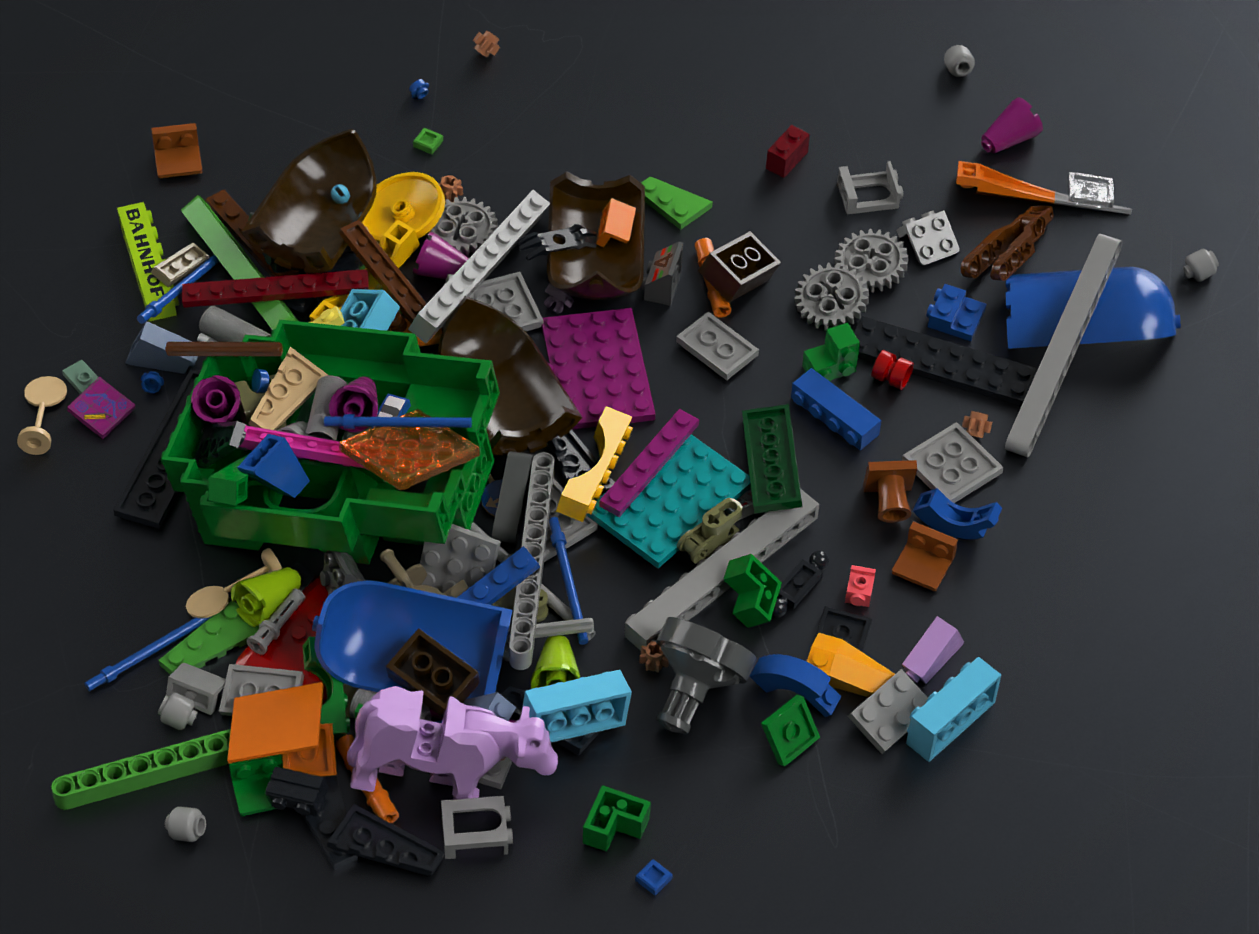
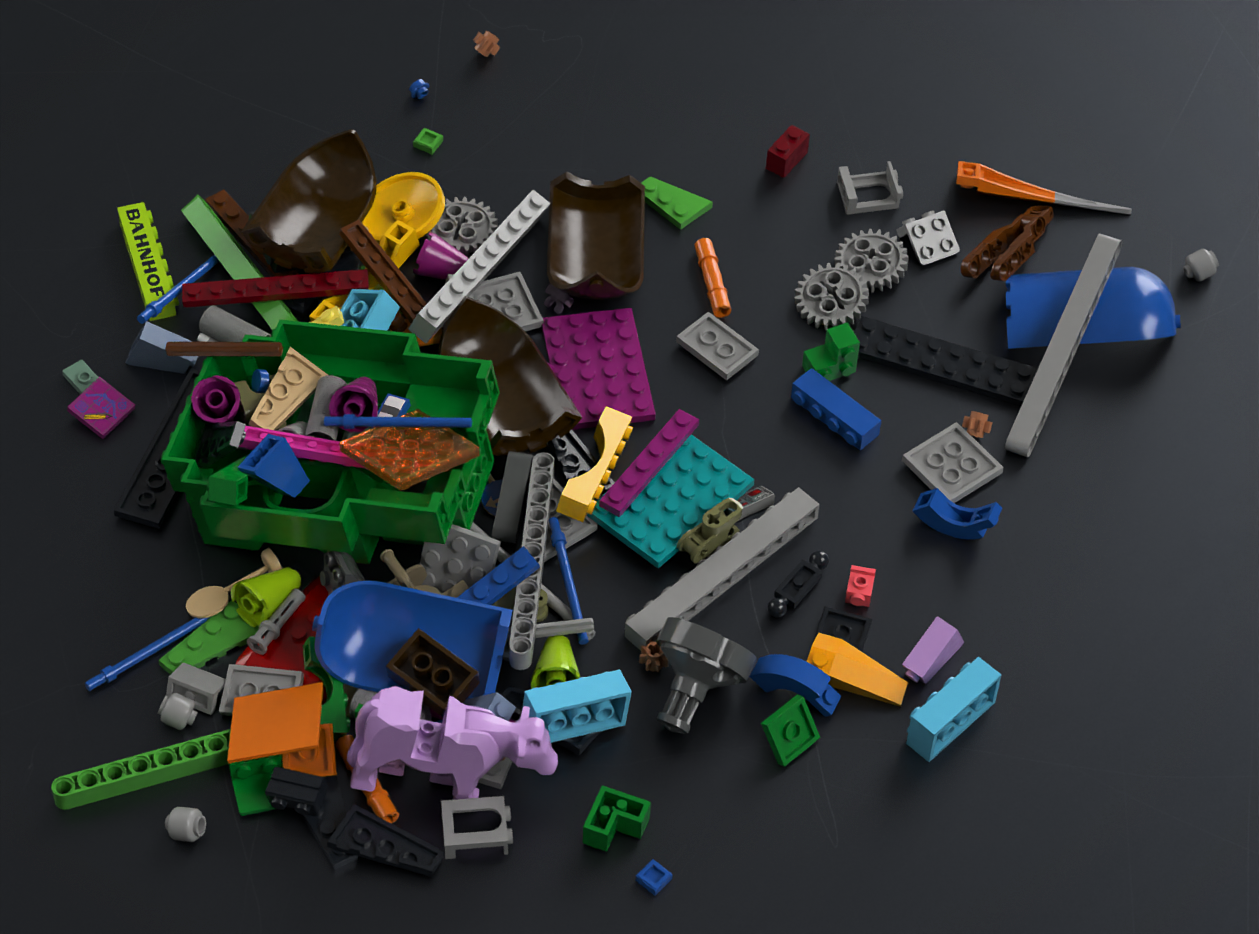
(41, 393): tan piece -> none
(151, 386): blue plate -> none
(176, 150): dark orange bracket -> none
(180, 264): dark tan tile -> none
(335, 196): medium azure hinge -> none
(451, 187): nougat gear -> none
(545, 241): black piece -> none
(615, 222): orange panel -> none
(663, 275): dark grey slope -> none
(739, 266): dark brown brick -> none
(756, 589): green brick -> none
(771, 459): dark green plate -> none
(887, 711): light grey plate -> none
(889, 368): red wheel -> none
(891, 482): dark orange plant -> none
(925, 556): dark orange bracket -> none
(955, 312): blue plate -> none
(959, 60): light grey head -> none
(1012, 127): magenta cone -> none
(1090, 190): clear plate -> none

